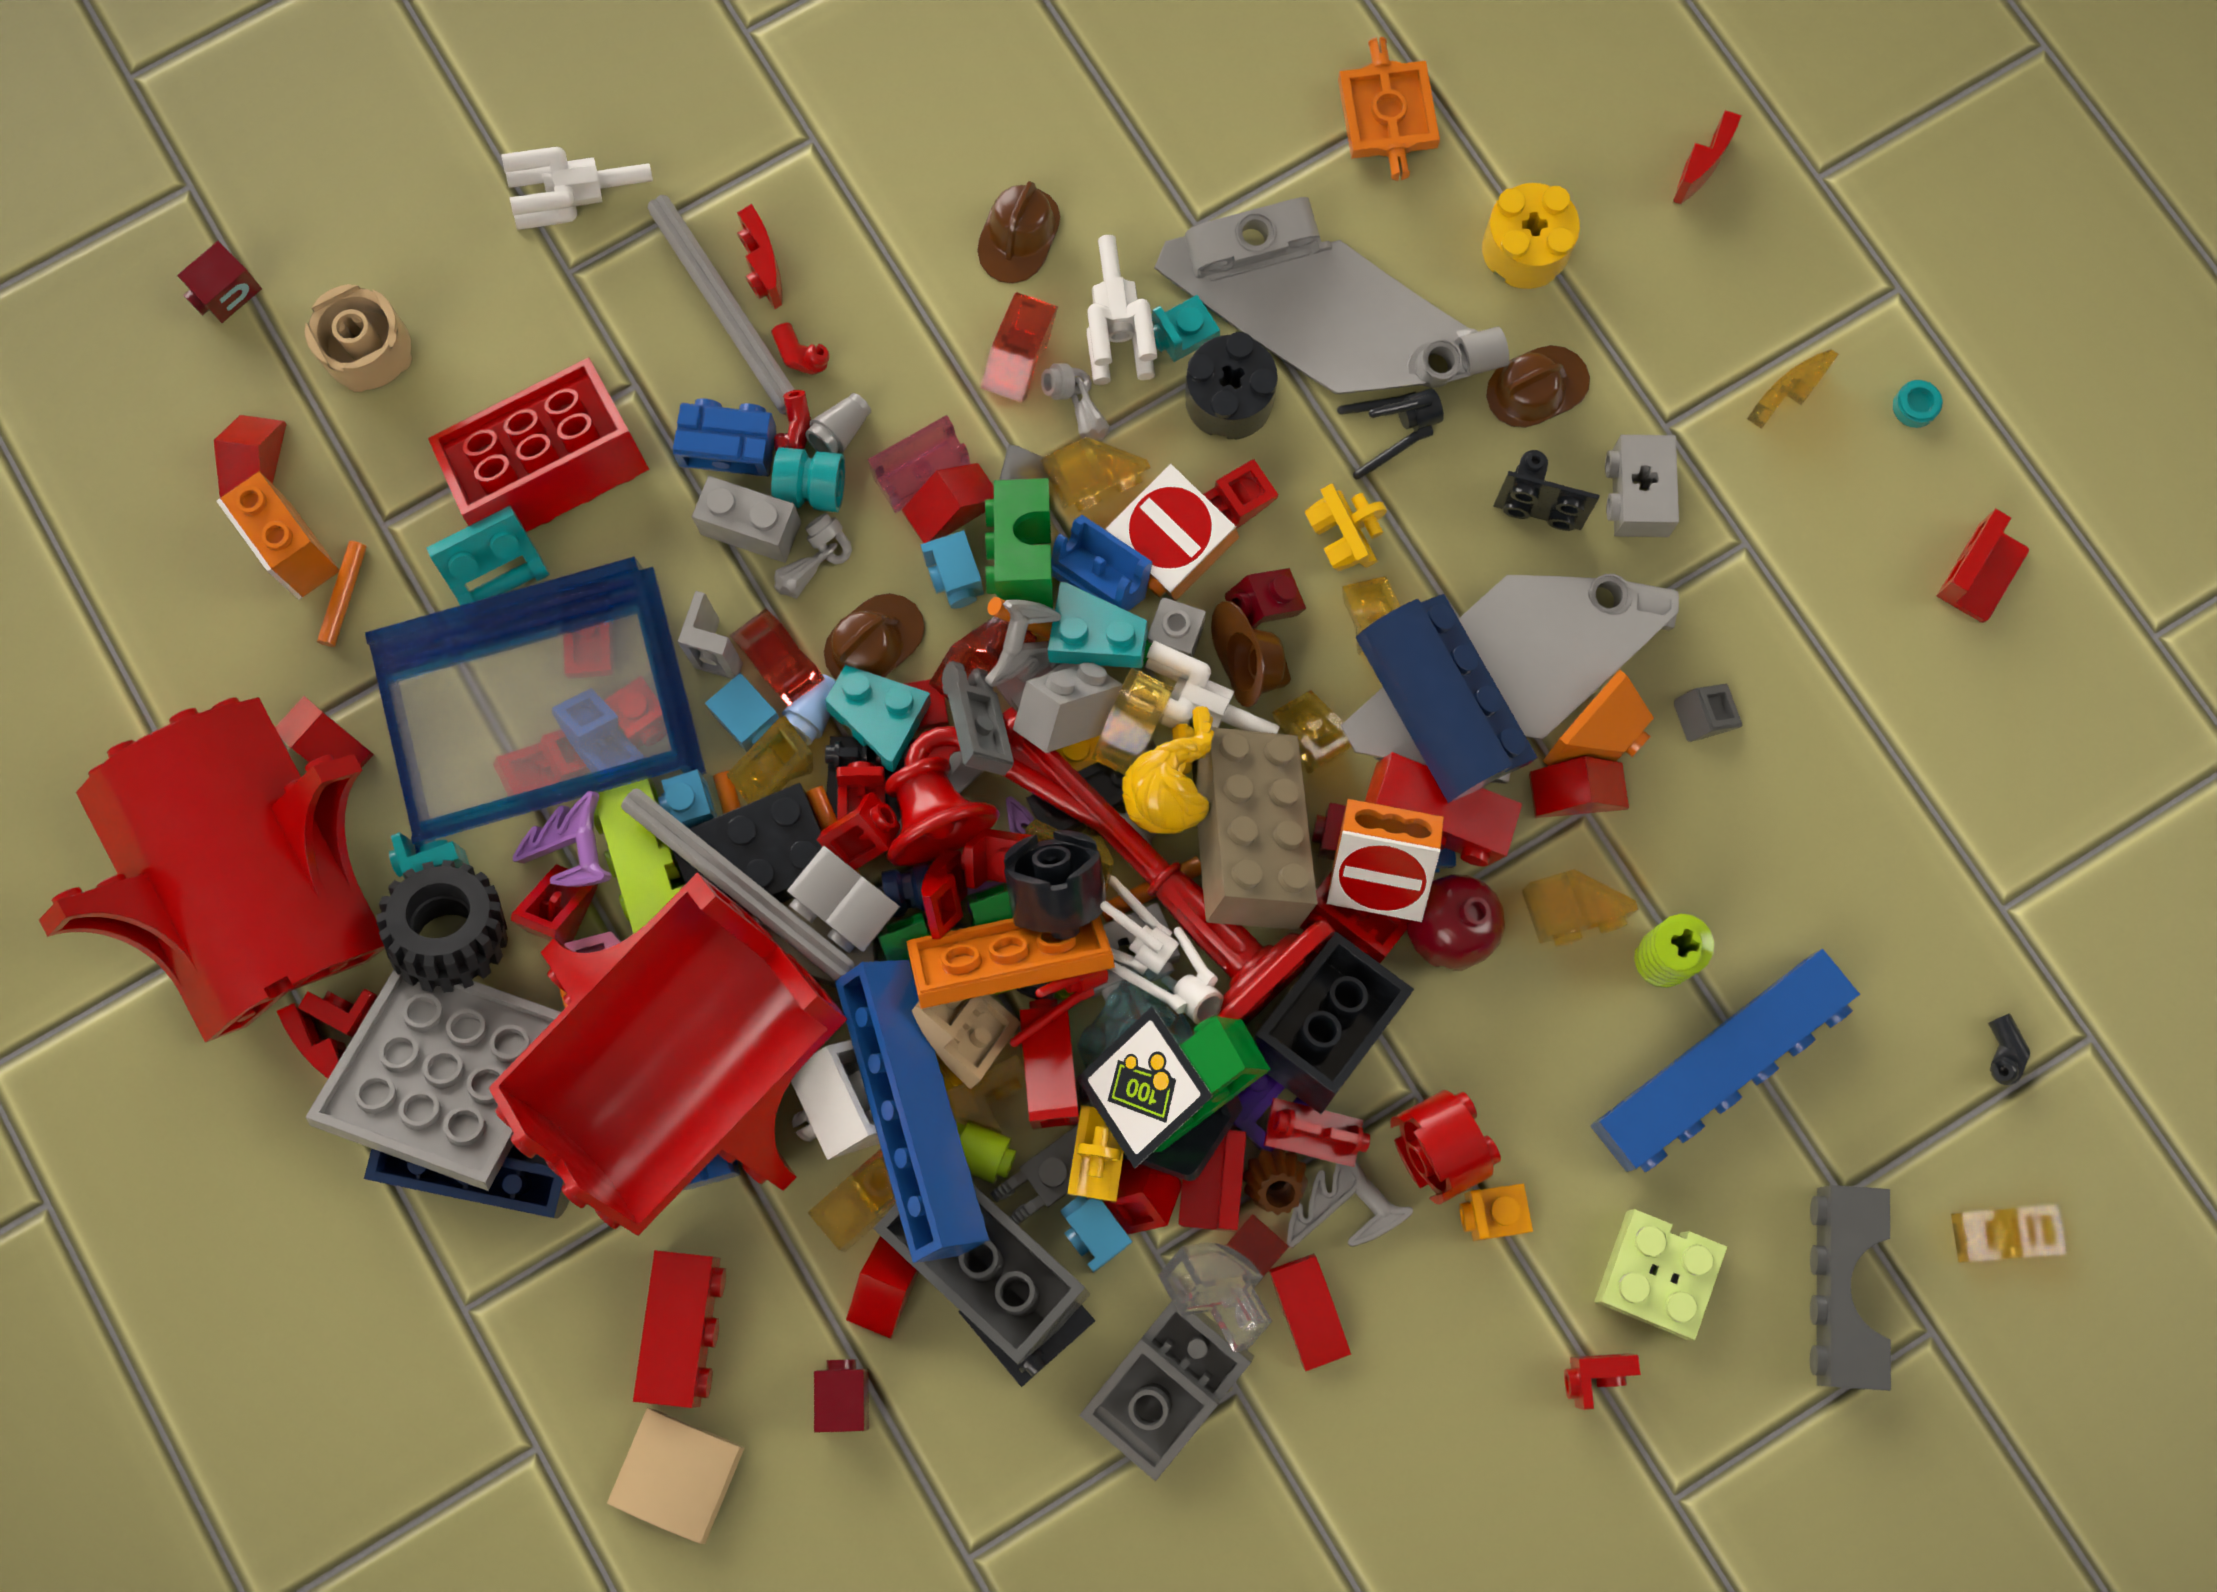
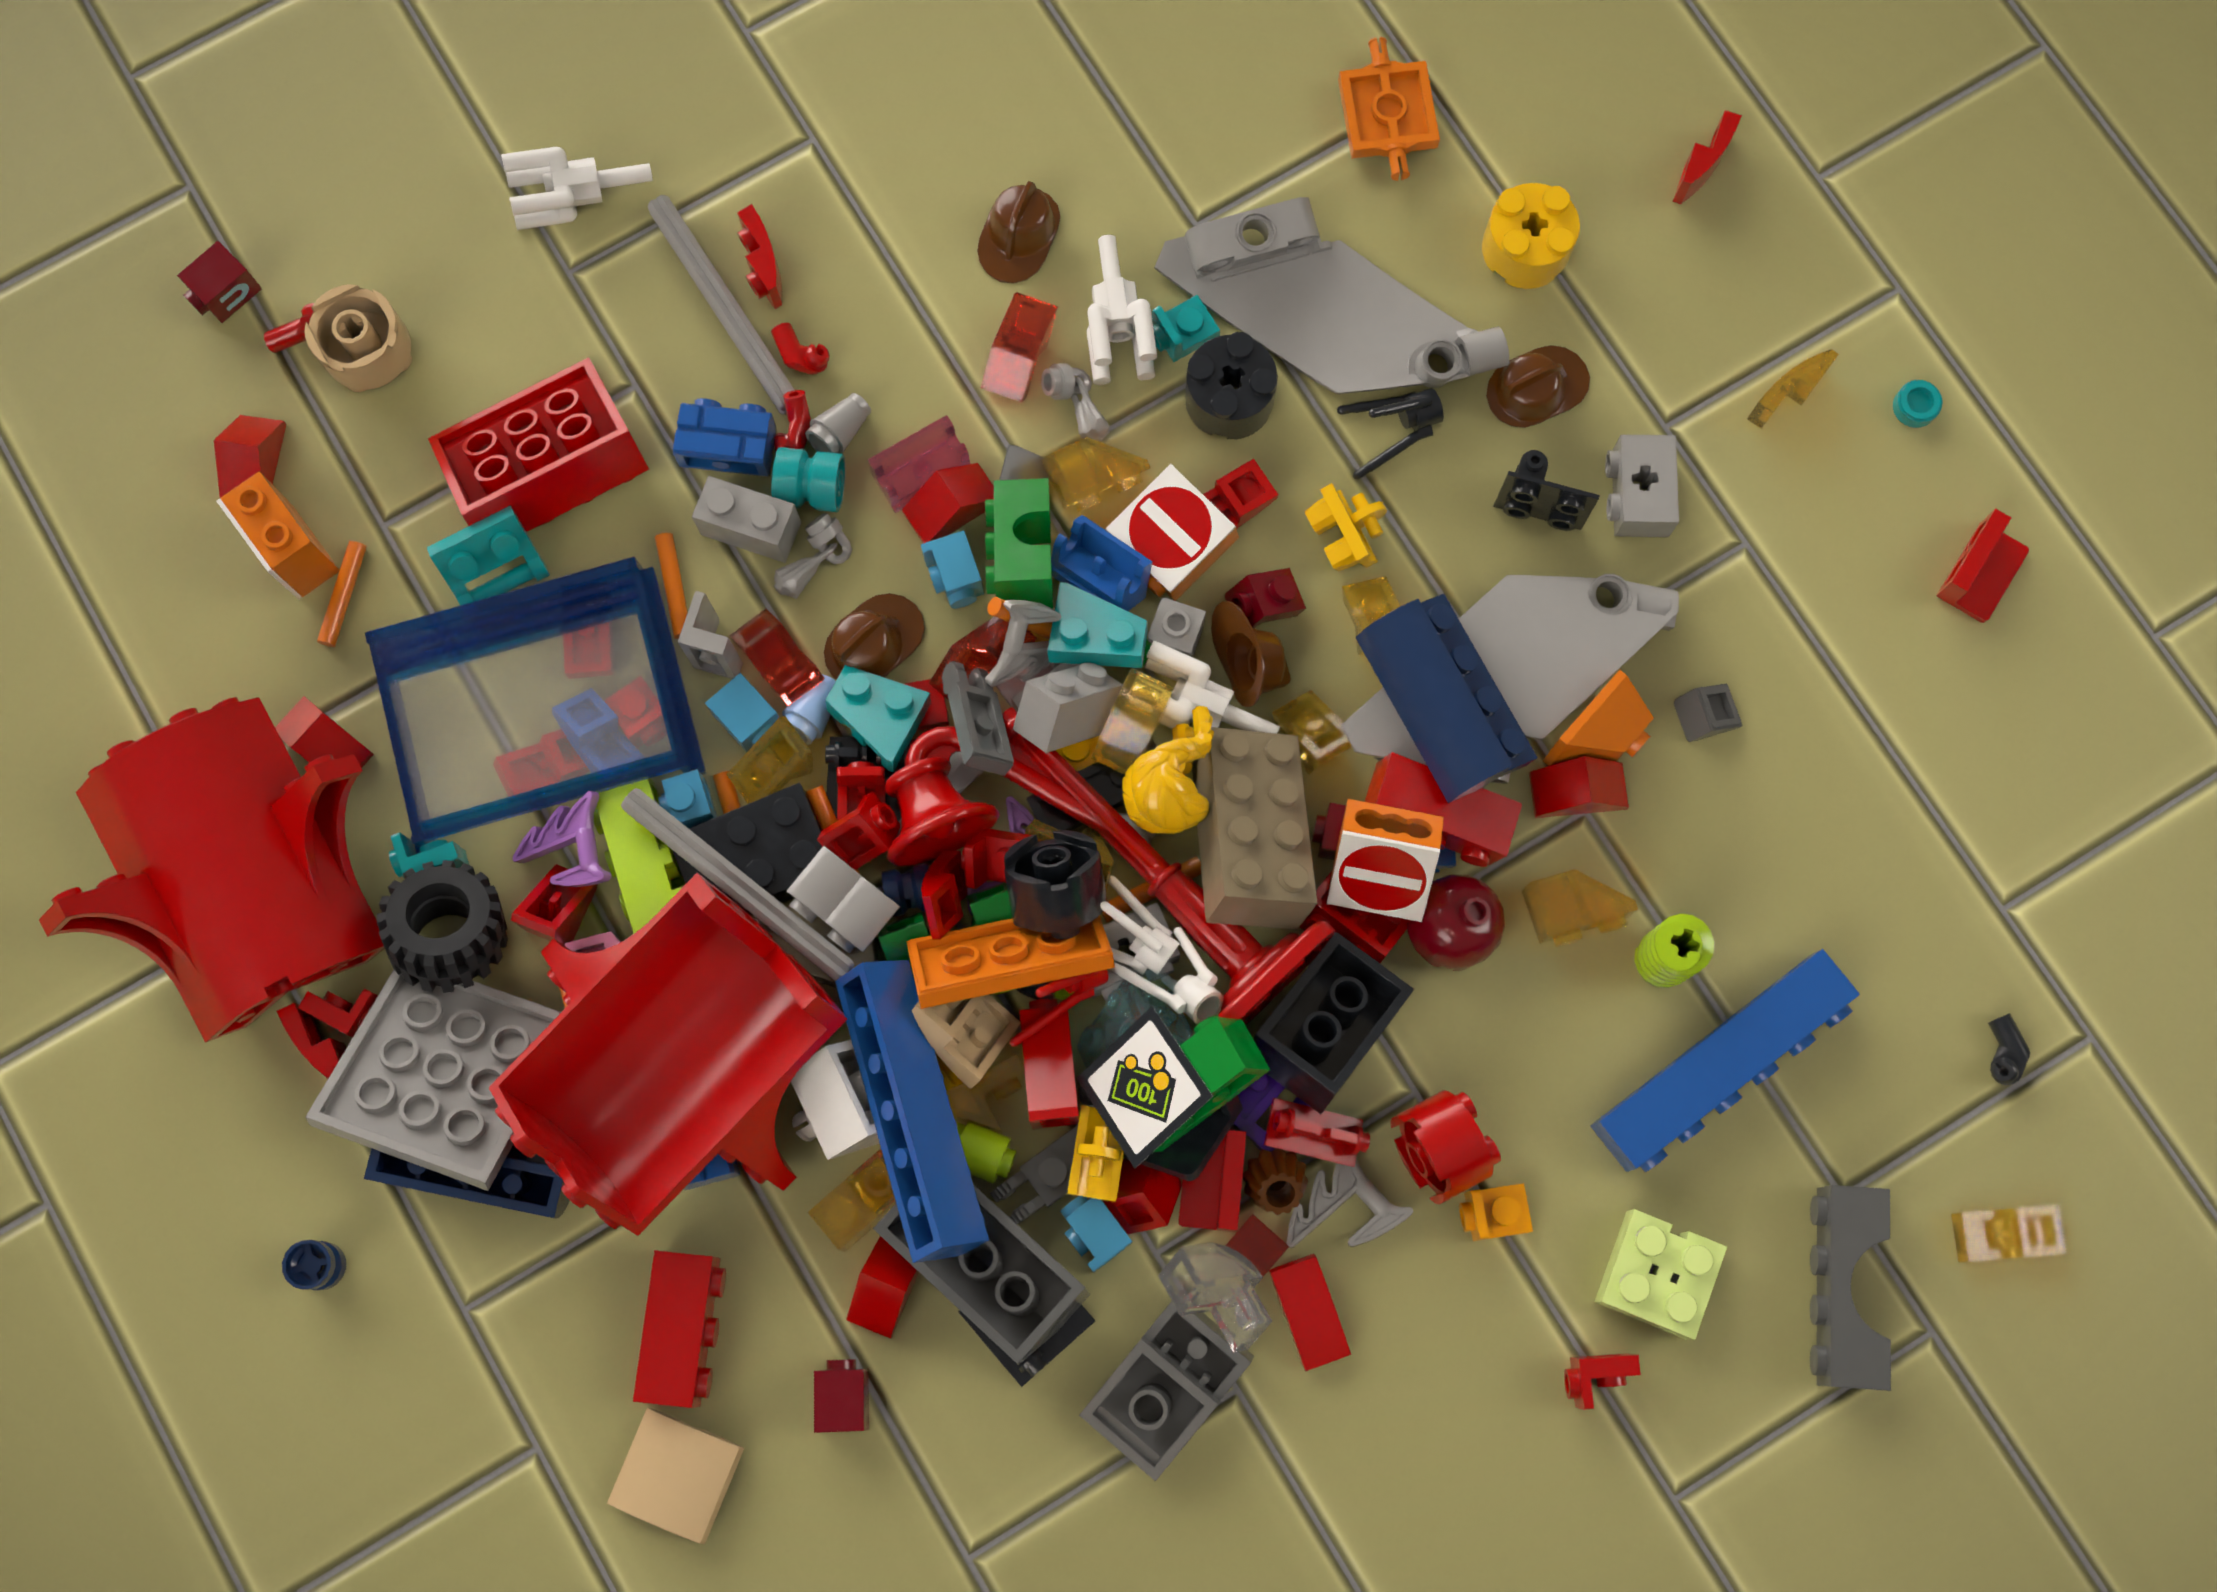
(289, 333): none -> red arm
(303, 1265): none -> dark blue wheel
(672, 581): none -> orange piece

